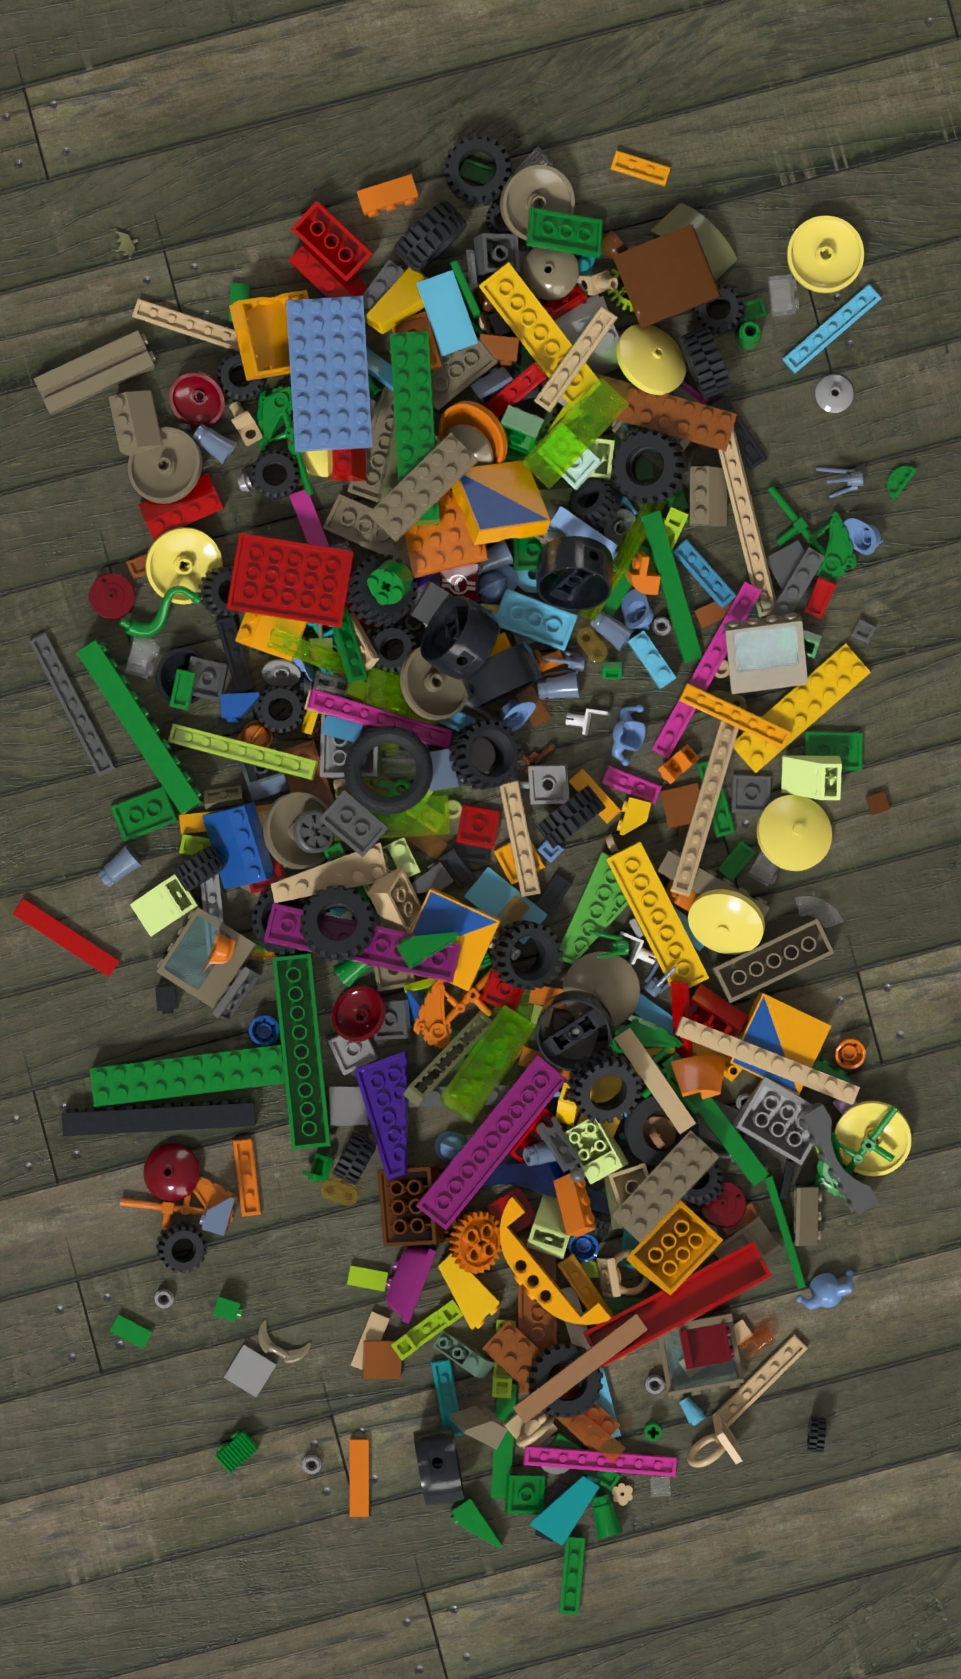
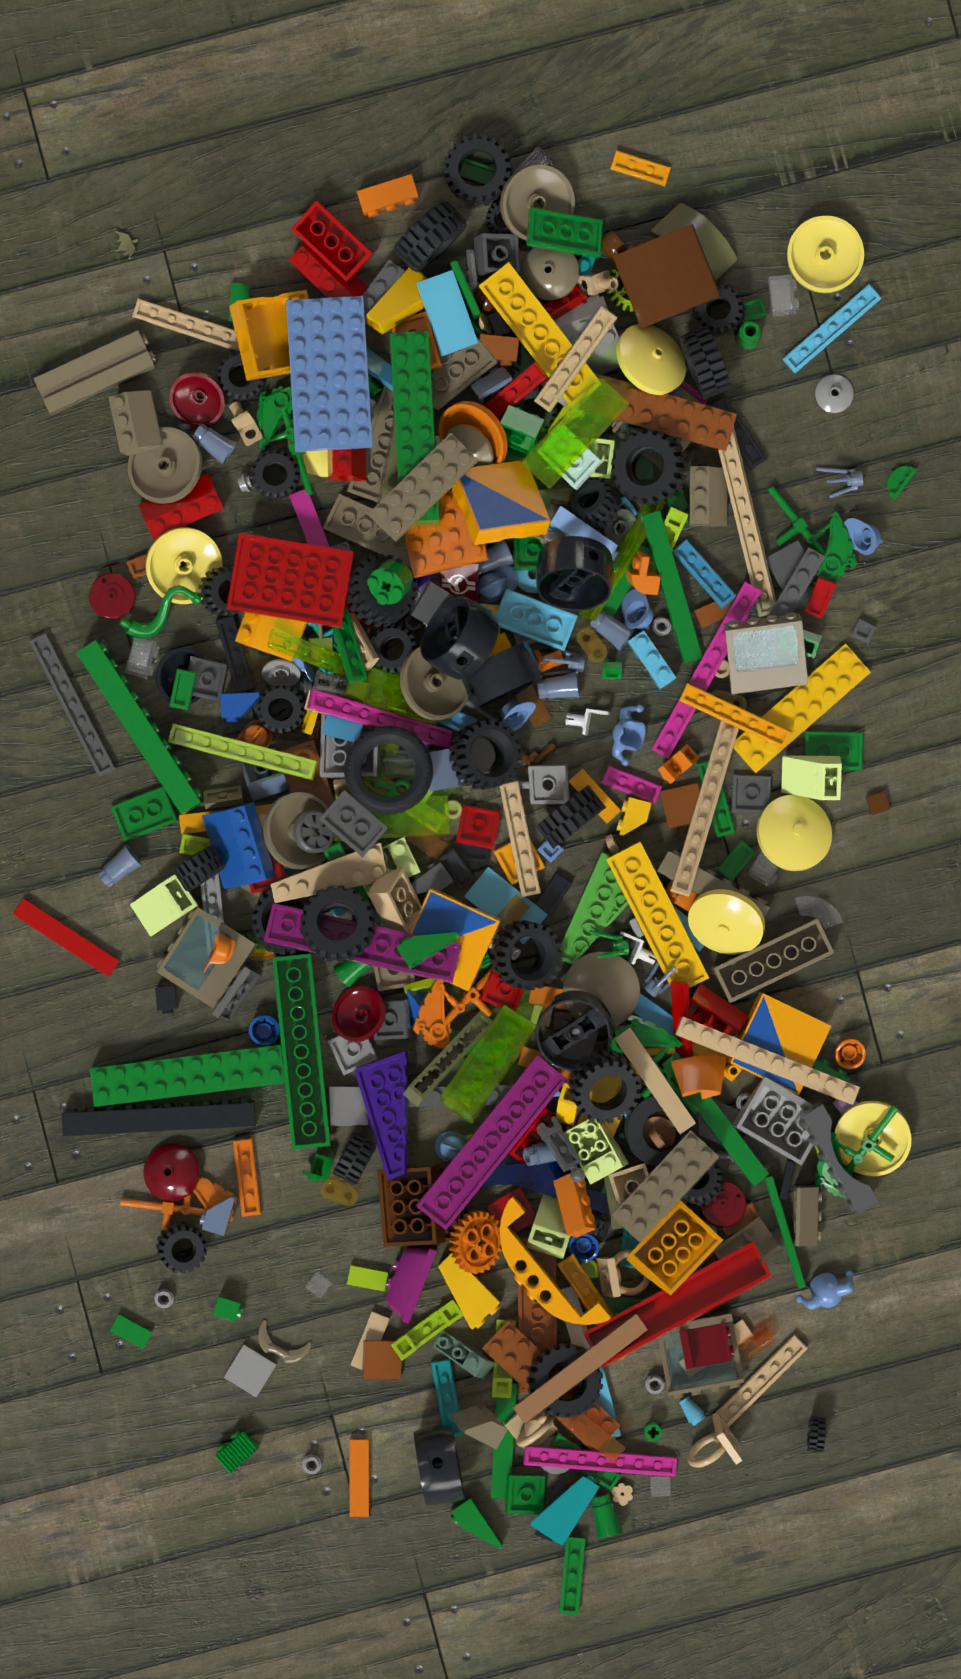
(318, 1285): none -> clear tile

